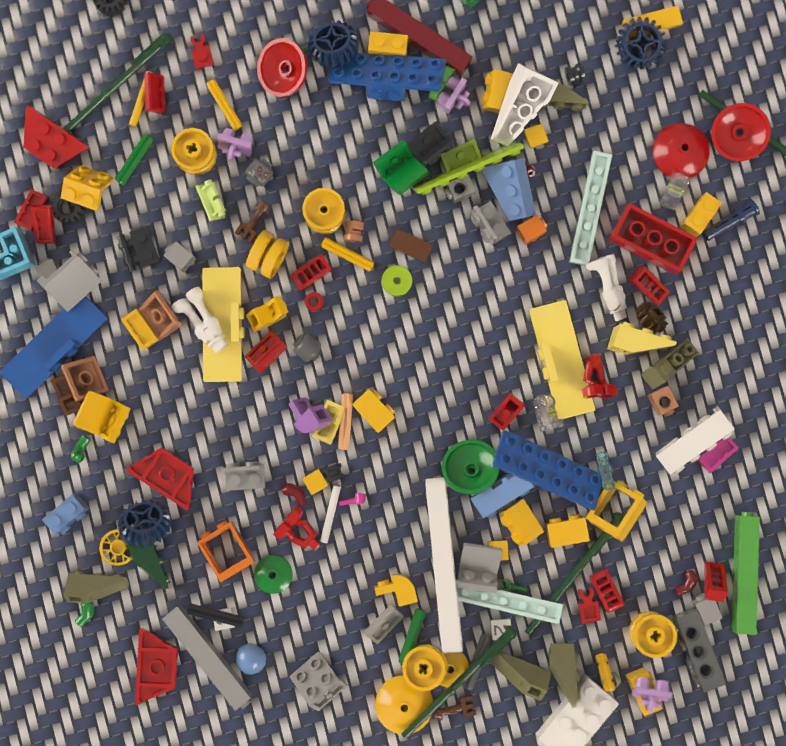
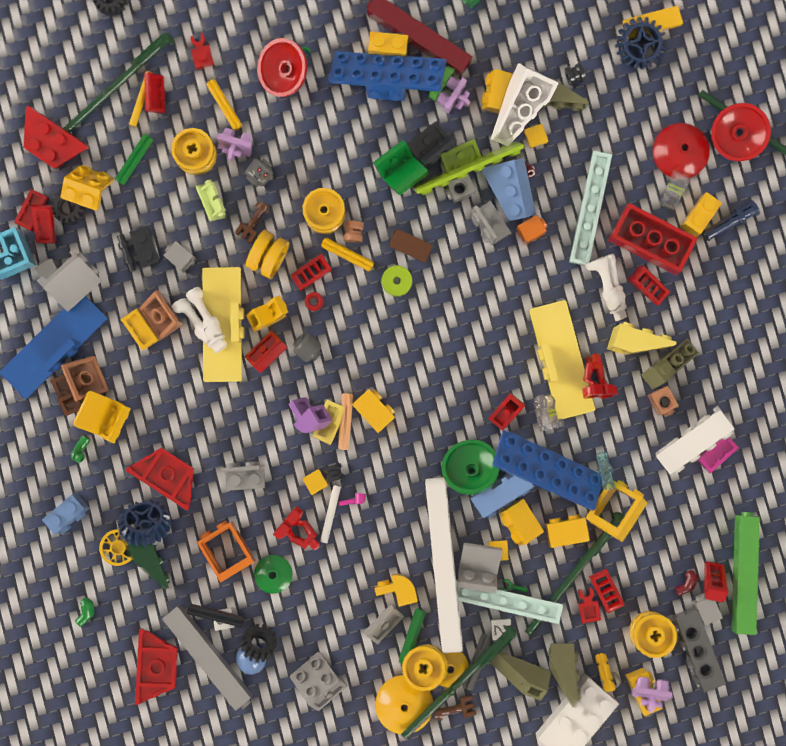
(88, 588): olive slope -> none
(254, 652): none -> black tyre
(295, 491): dark red arm -> none
(333, 44): dark blue gear -> none
(651, 317): dark brown gear -> none

